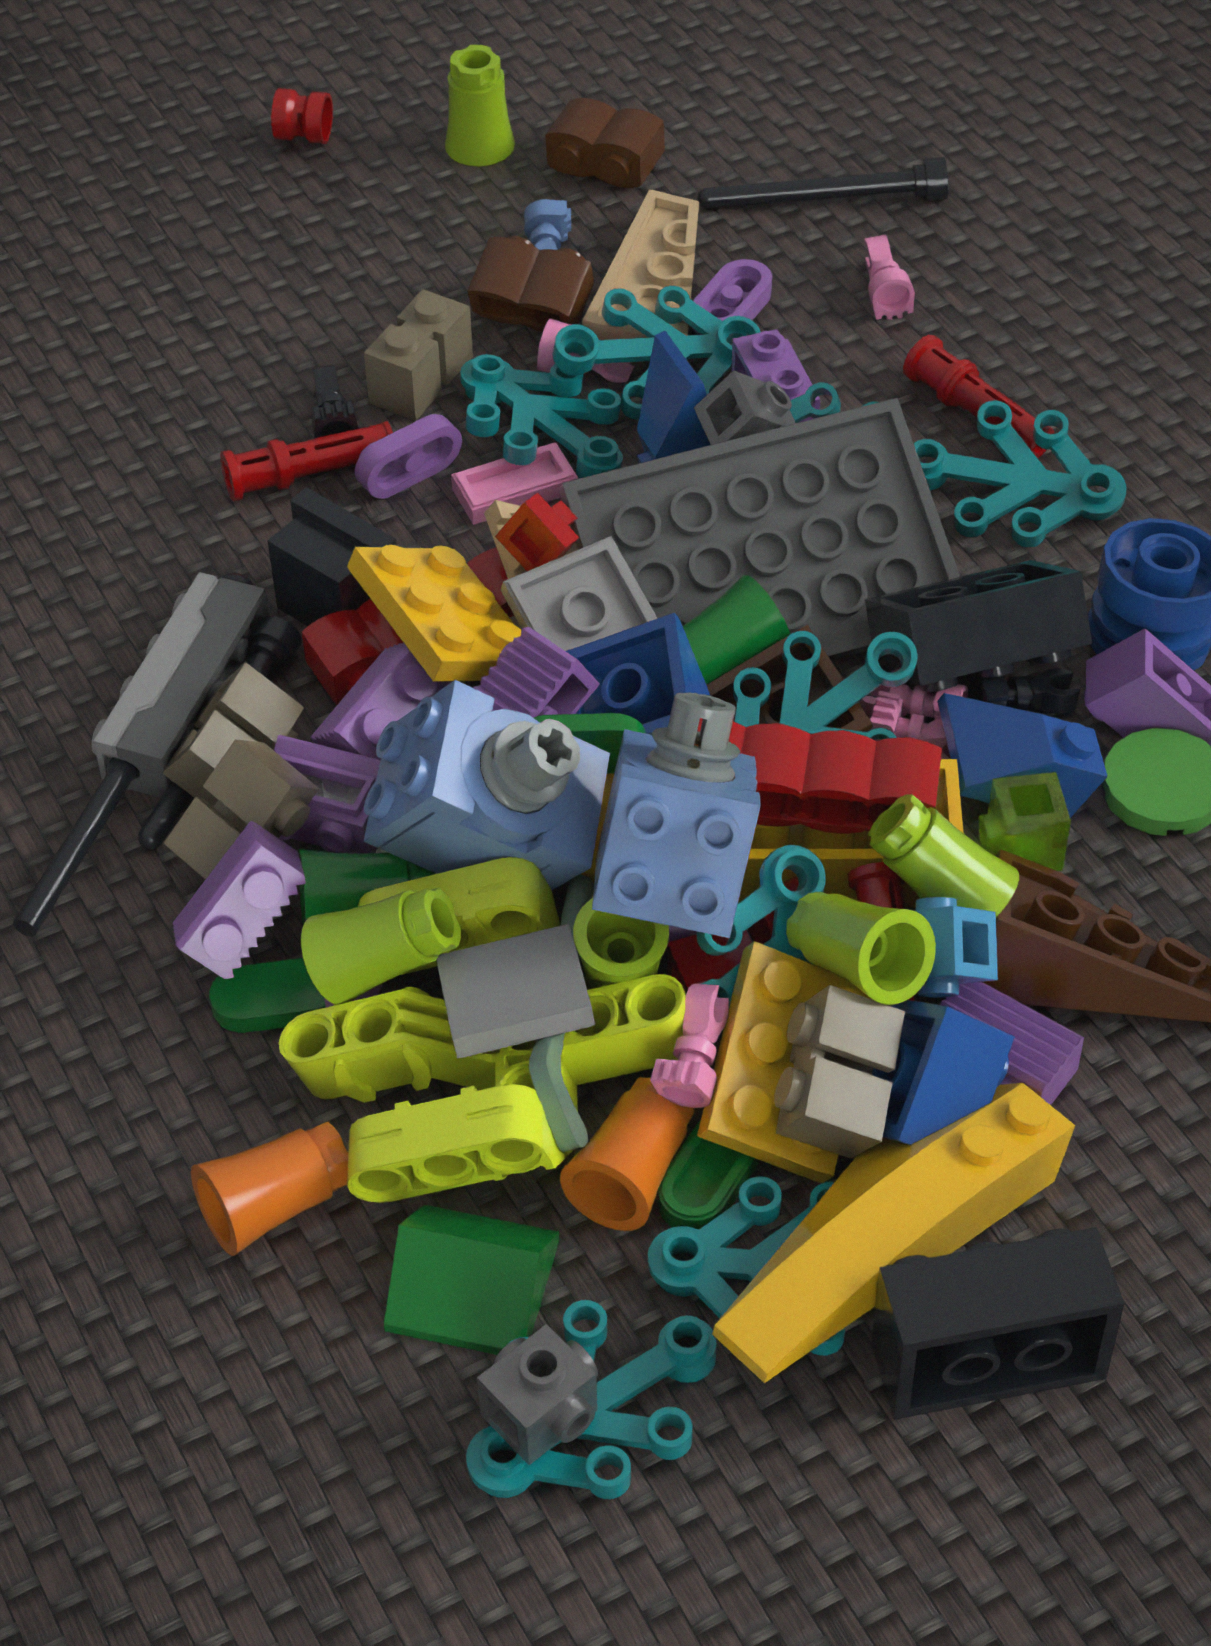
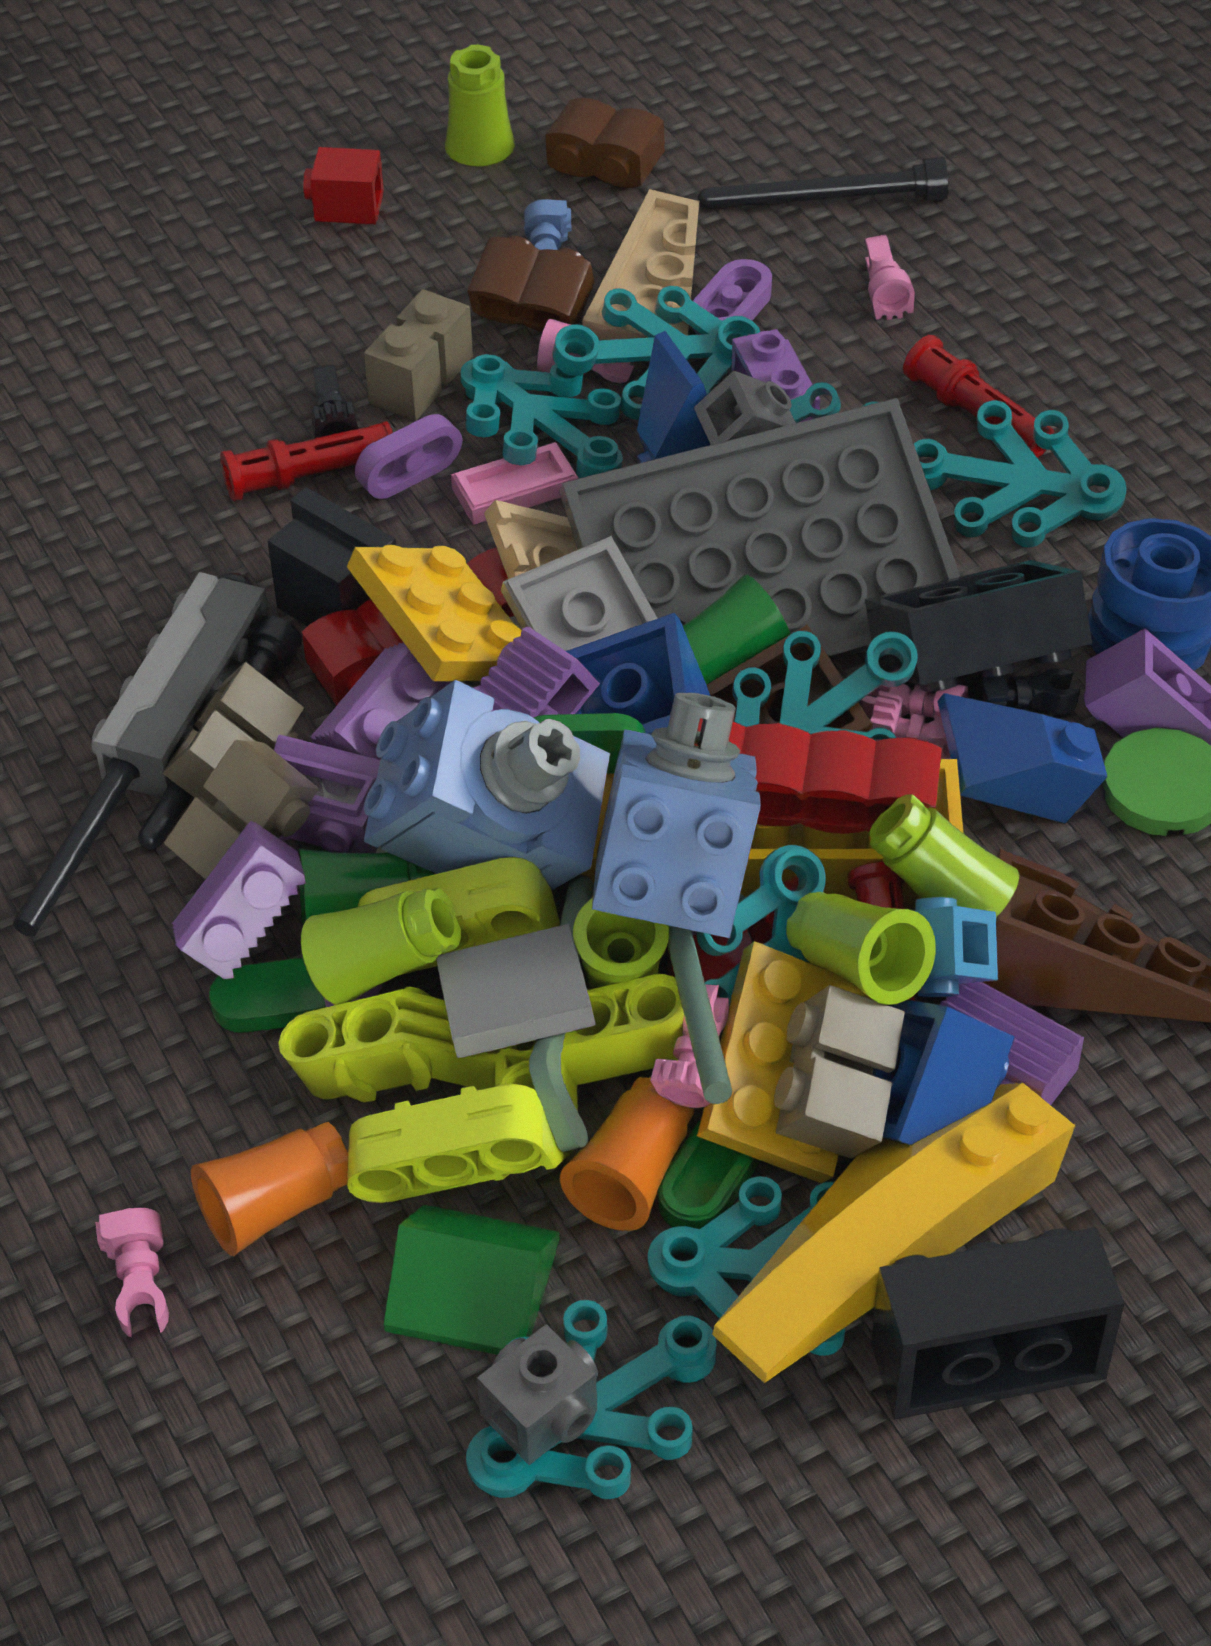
(132, 1241): none -> bright pink piece
(302, 115): red wheel -> none
(345, 185): none -> red brick
(538, 532): red tile -> none
(699, 1015): none -> sand green piece
(1027, 819): clear neon green brick -> none

